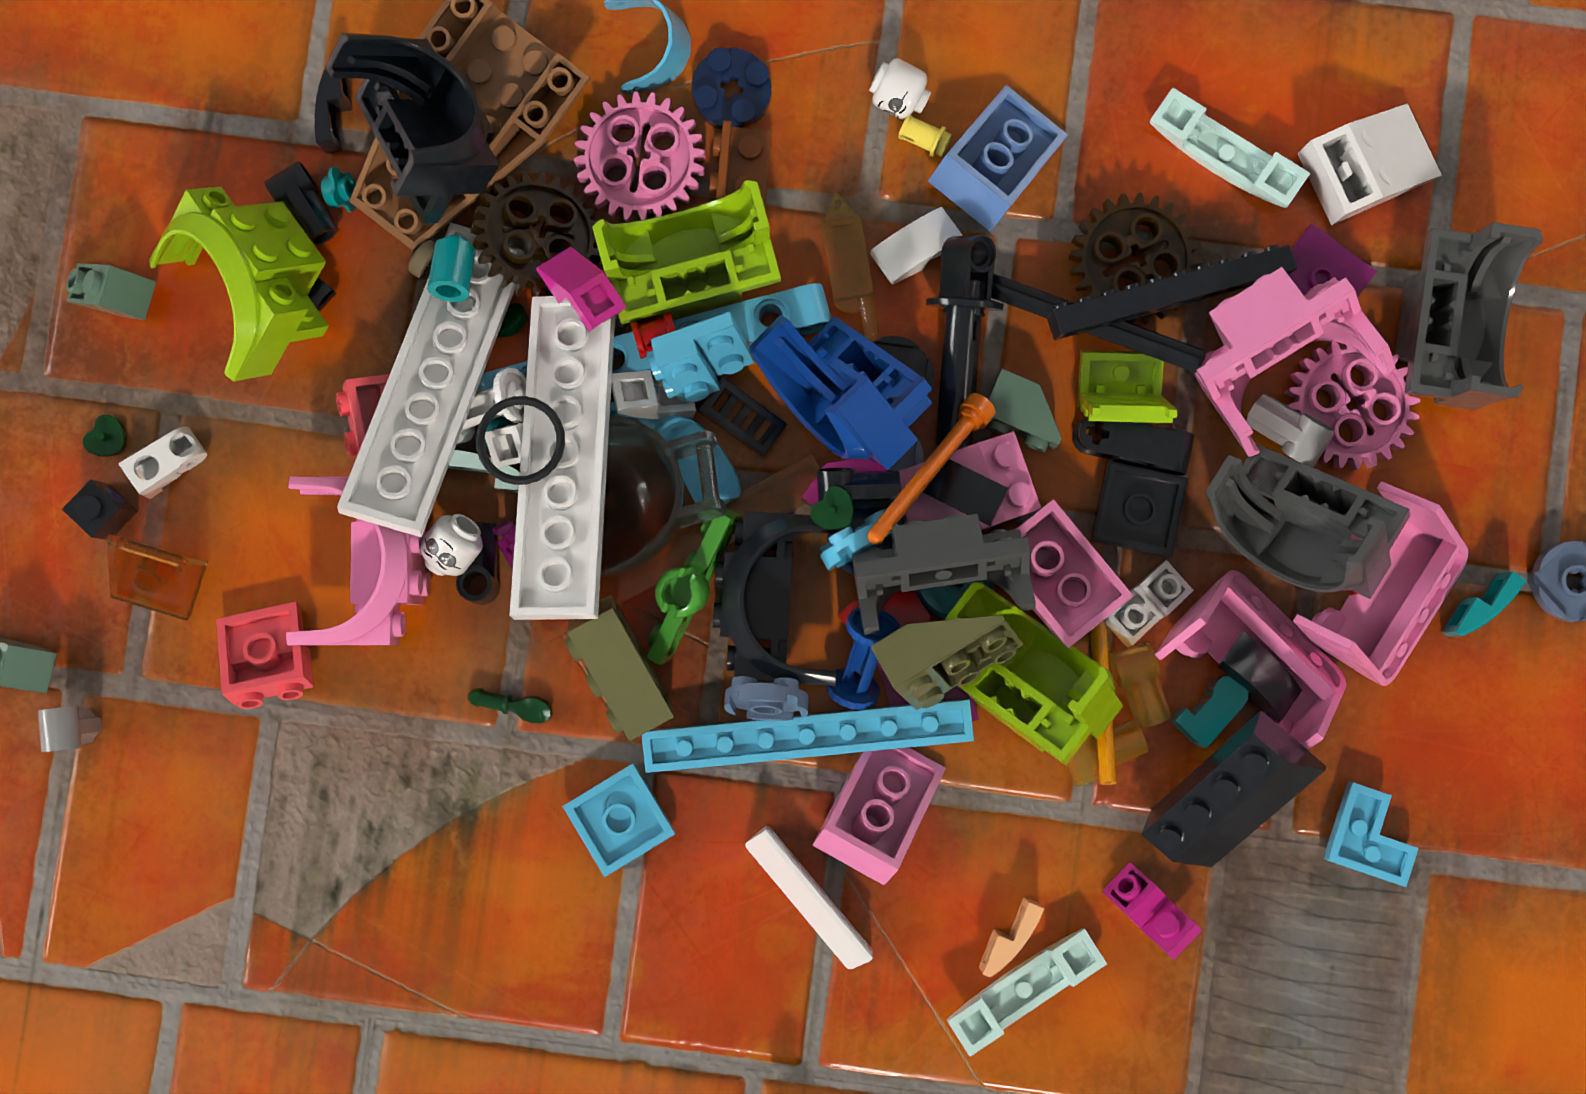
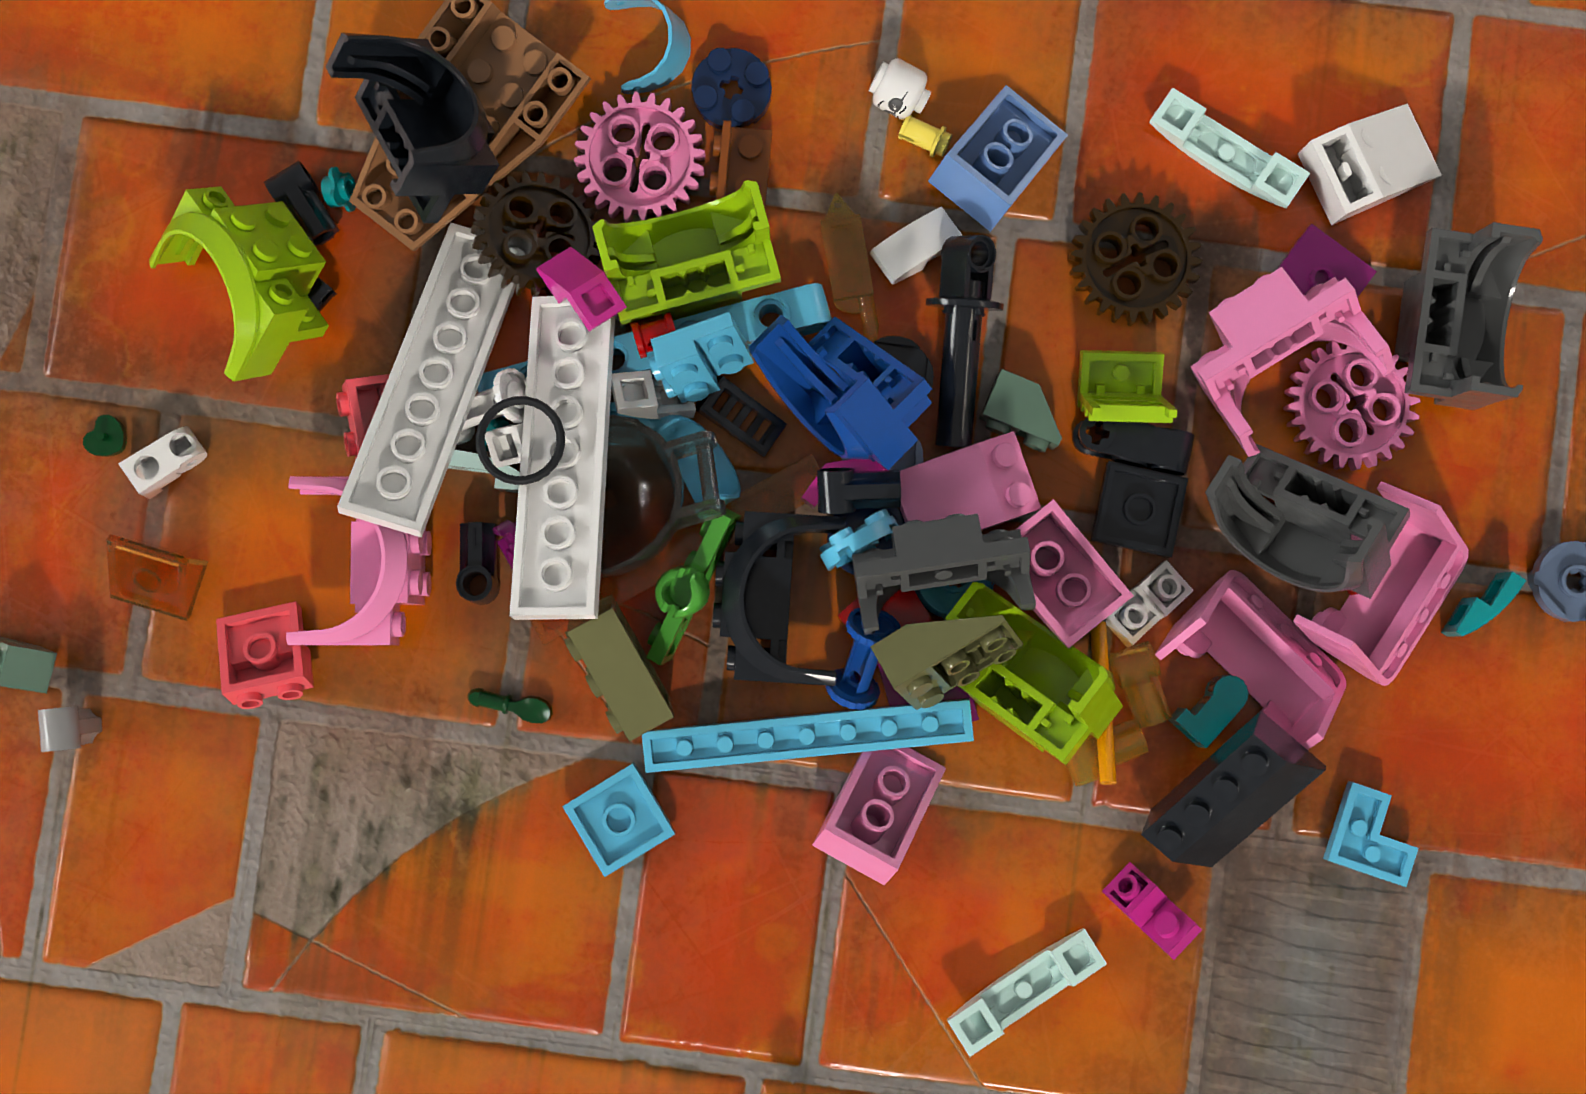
(99, 509): black brick -> none
(110, 290): sand green slope -> none
(331, 98): black slope -> none
(421, 260): dark tan tile -> none
(451, 269): teal brick -> none
(451, 545): white head -> none
(513, 320): dark green piece -> none
(766, 700): sand blue plate -> none
(809, 898): white slope -> none
(834, 510): dark green piece -> none
(967, 491): black slope -> none
(973, 415): orange piece -> none
(1005, 947): light nougat slope -> none
(1123, 333): black axle -> none
(1167, 293): black piece -> none
(1260, 673): black slope -> none
(1299, 435): light grey piece -> none

